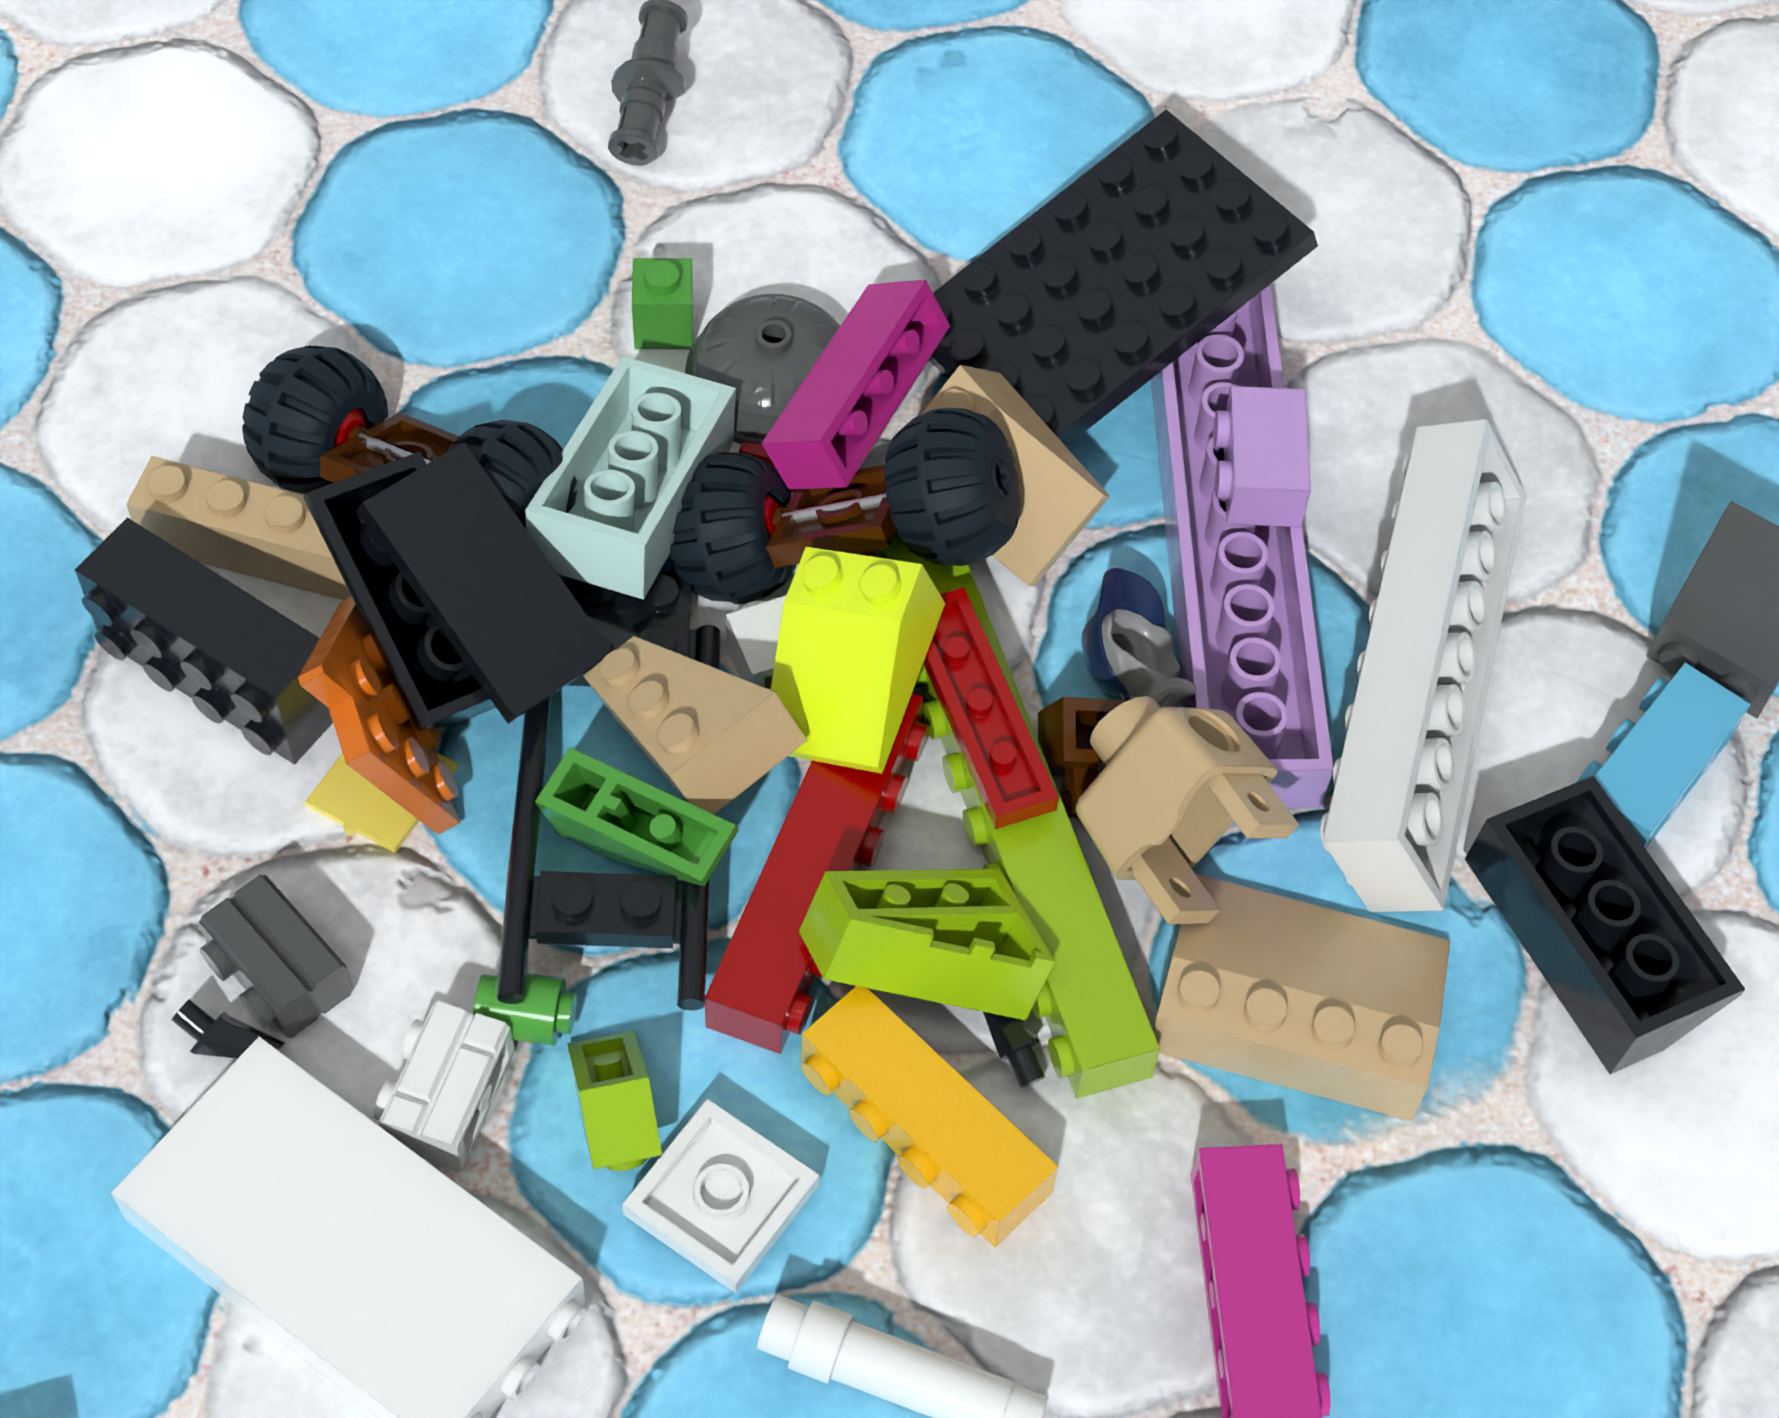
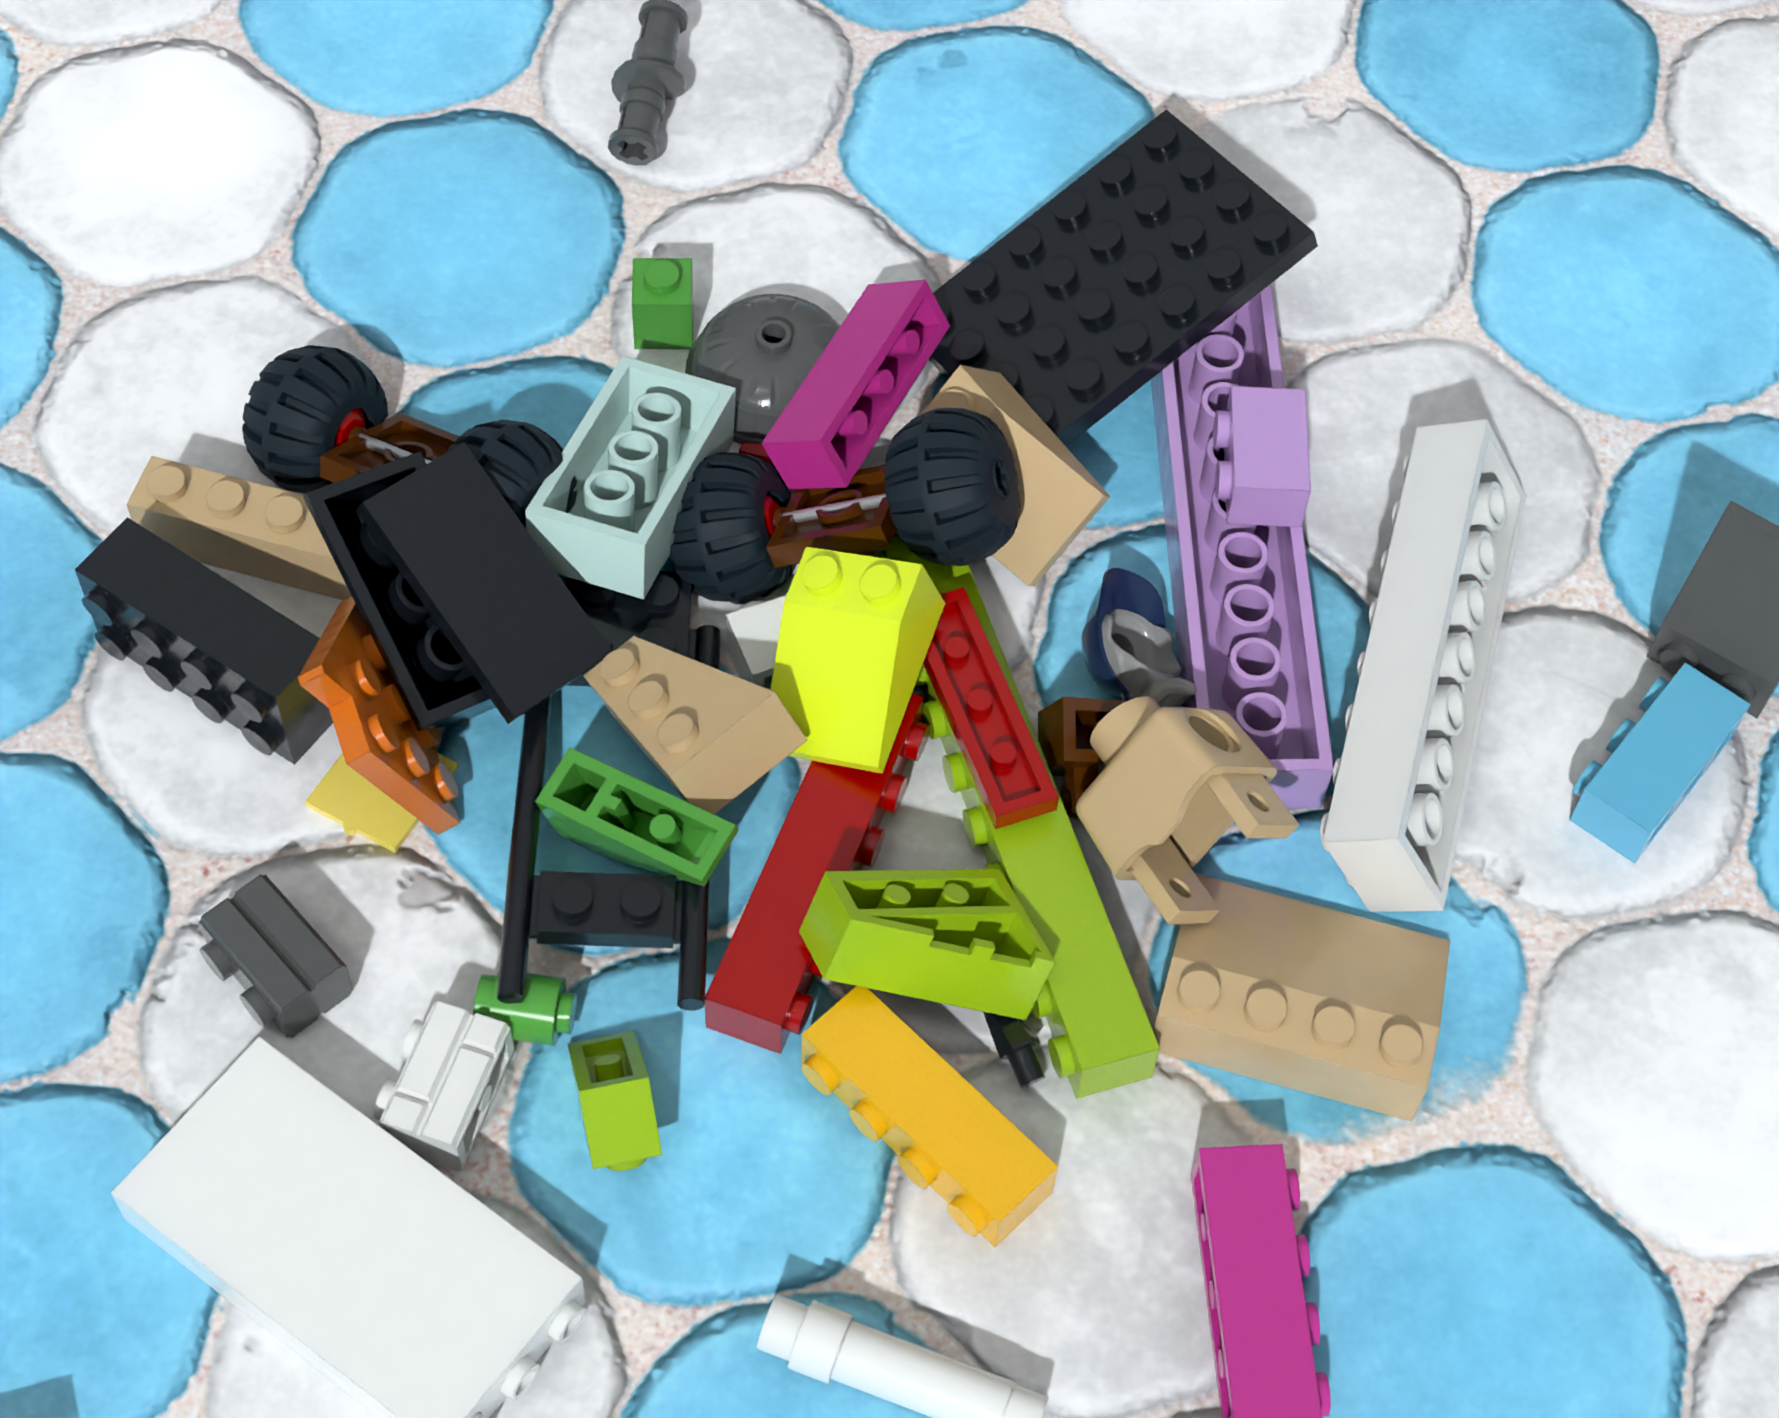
(221, 1036): black bar -> none
(721, 1195): white plate -> none
(1601, 923): black slope -> none

